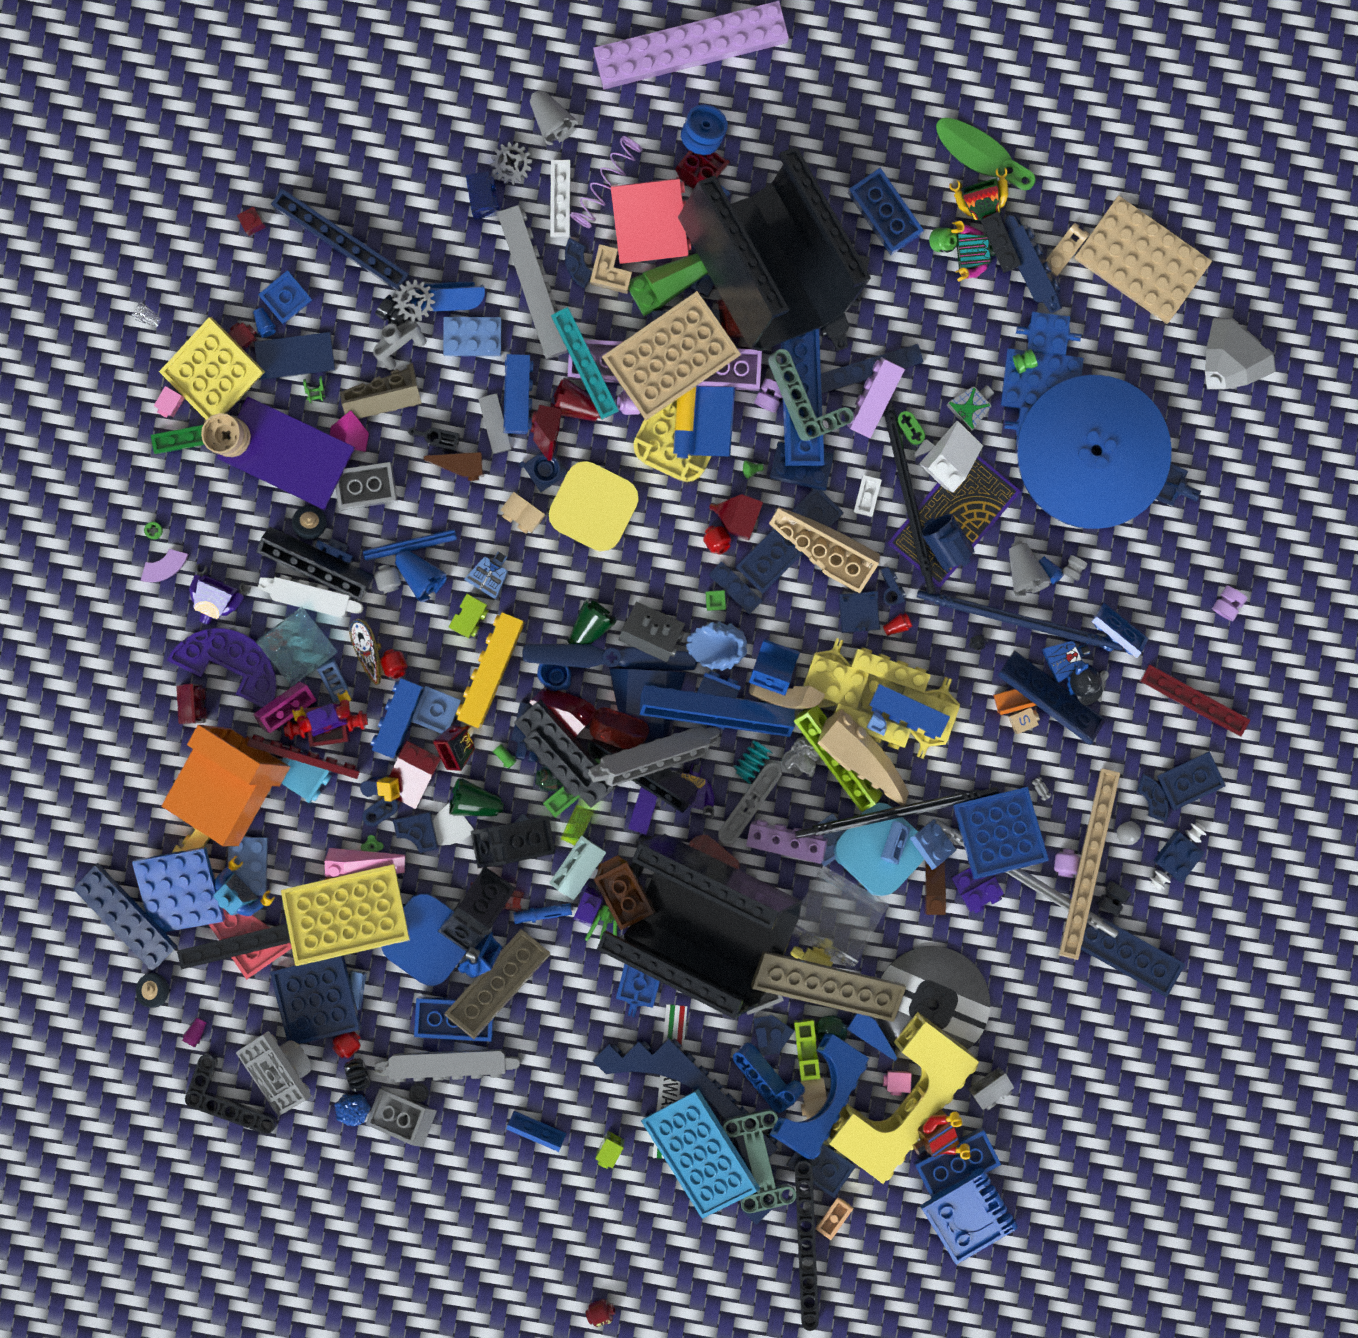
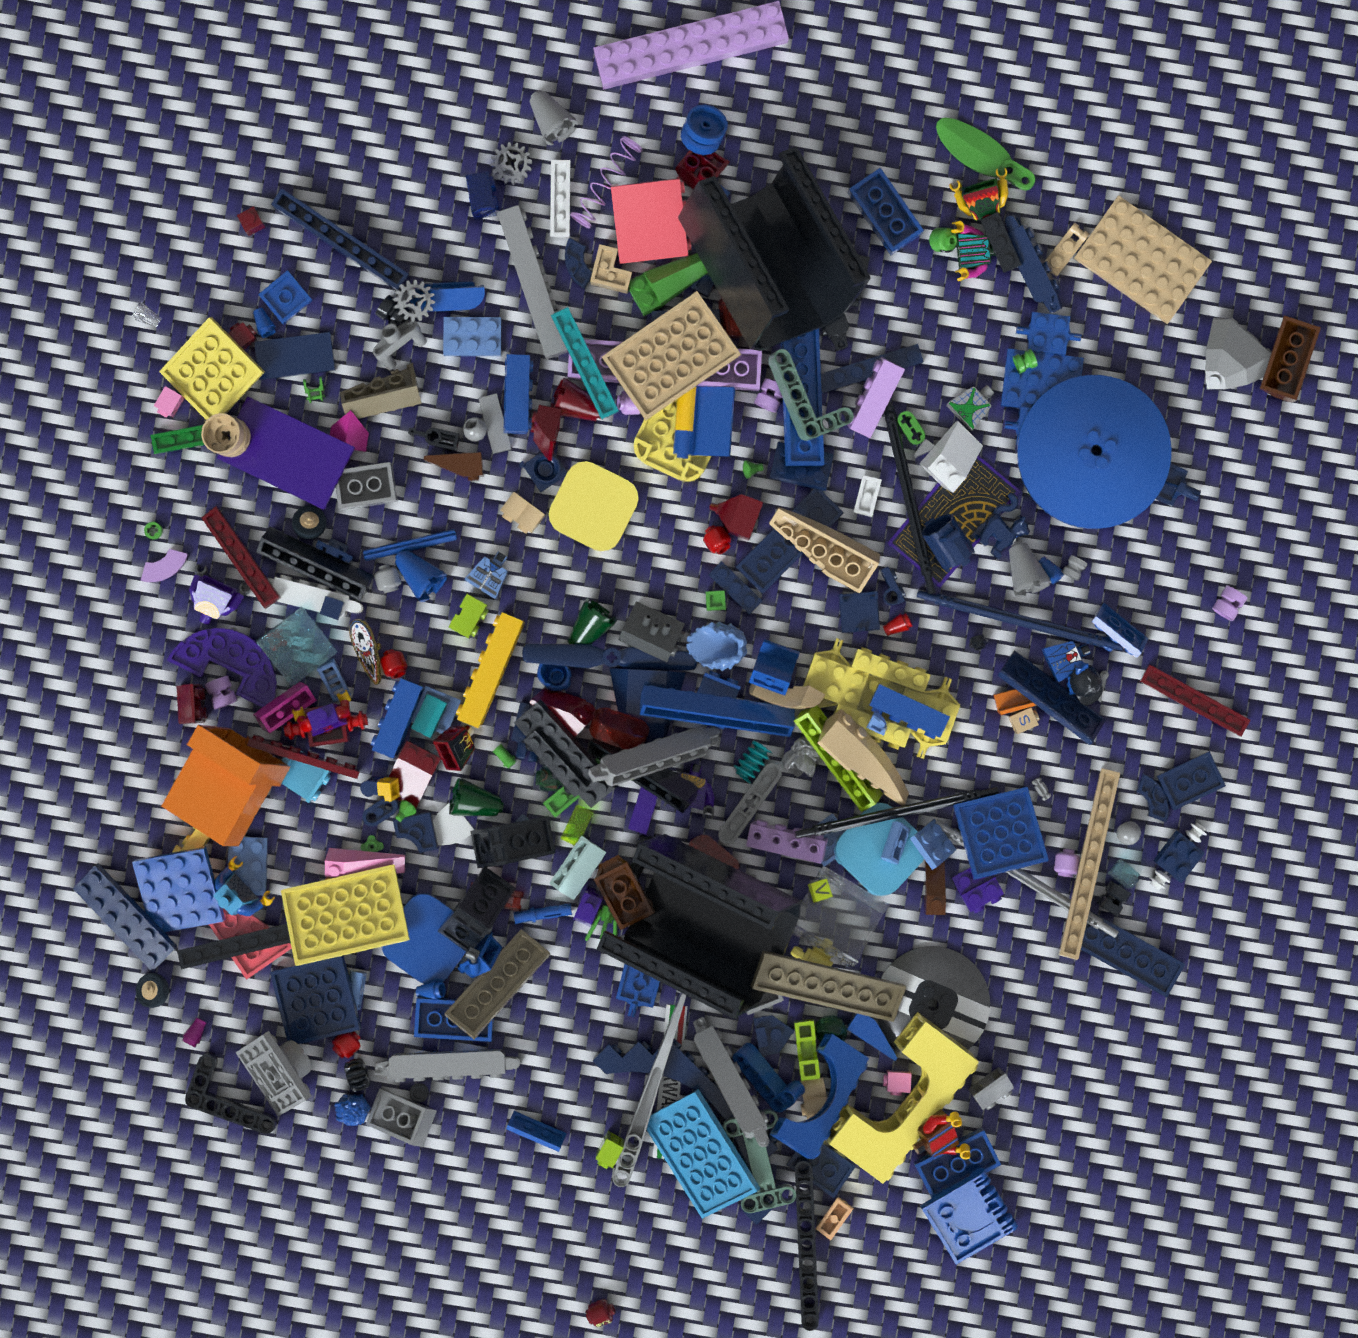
(221, 692): none -> lavender wheel
(241, 557): none -> dark red tile
(332, 607): none -> dark blue tile
(406, 809): none -> bright green rock
(429, 716): none -> teal panel
(431, 990): none -> blue cone
(474, 429): none -> light grey piece
(644, 1108): none -> light grey piece
(730, 1083): none -> light grey hinge
(820, 890): none -> neon yellow tile
(997, 528): none -> dark blue animal
(1124, 874): none -> clear light blue brick
(1289, 359): none -> reddish brown slope

